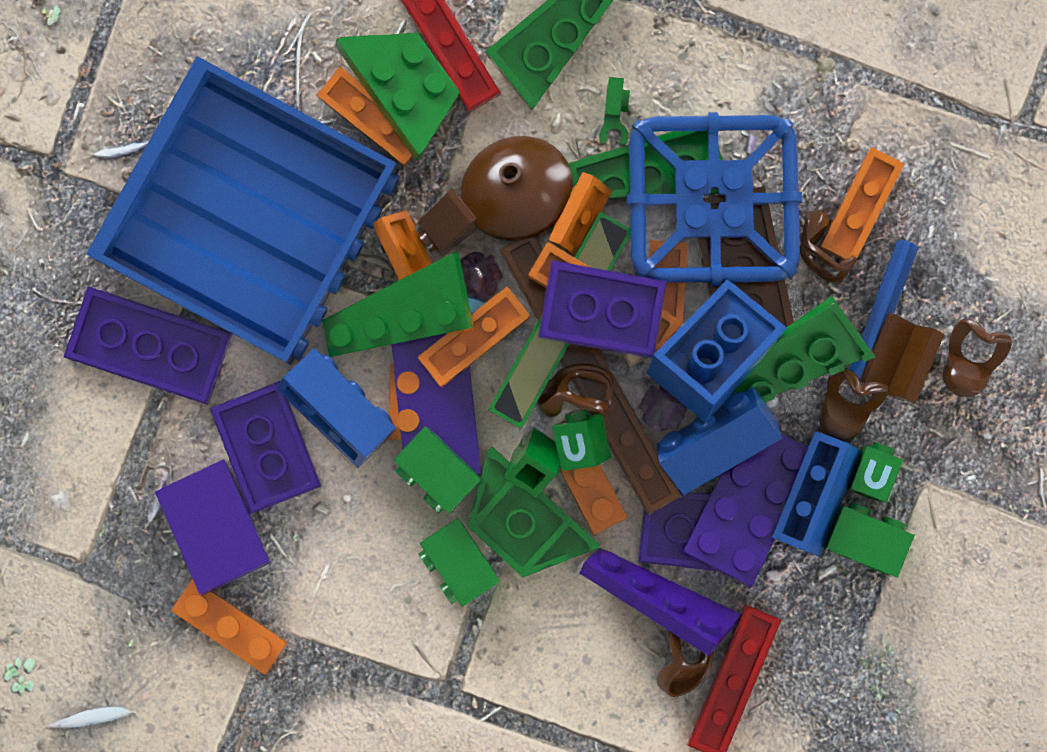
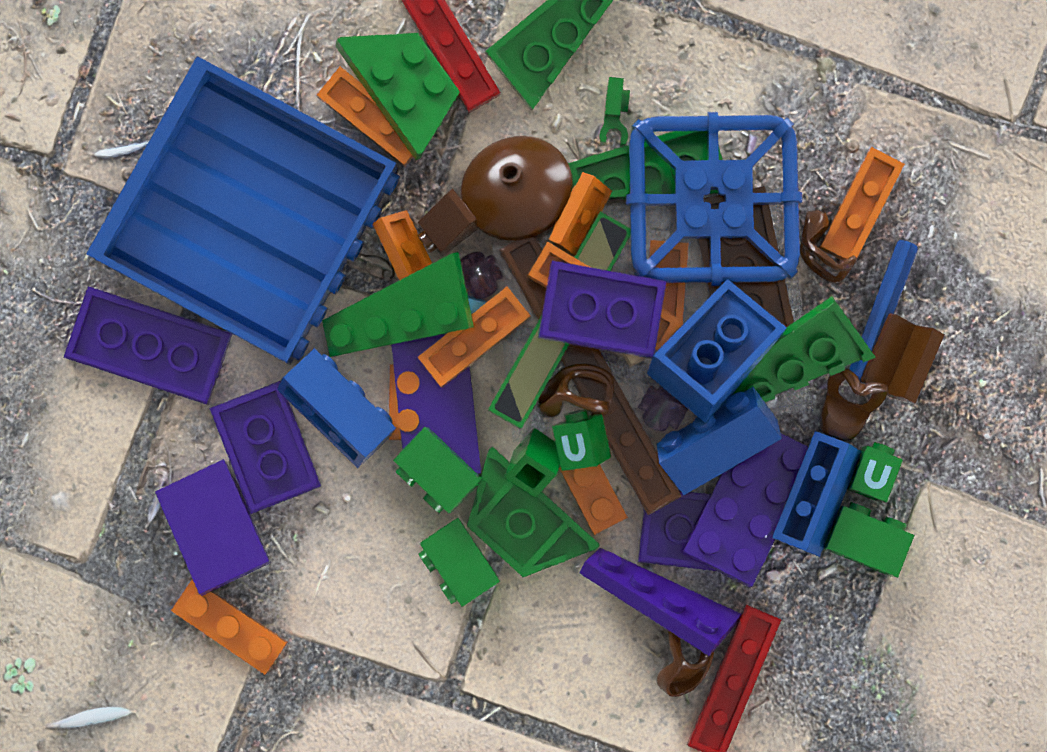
(967, 377): reddish brown piece -> none

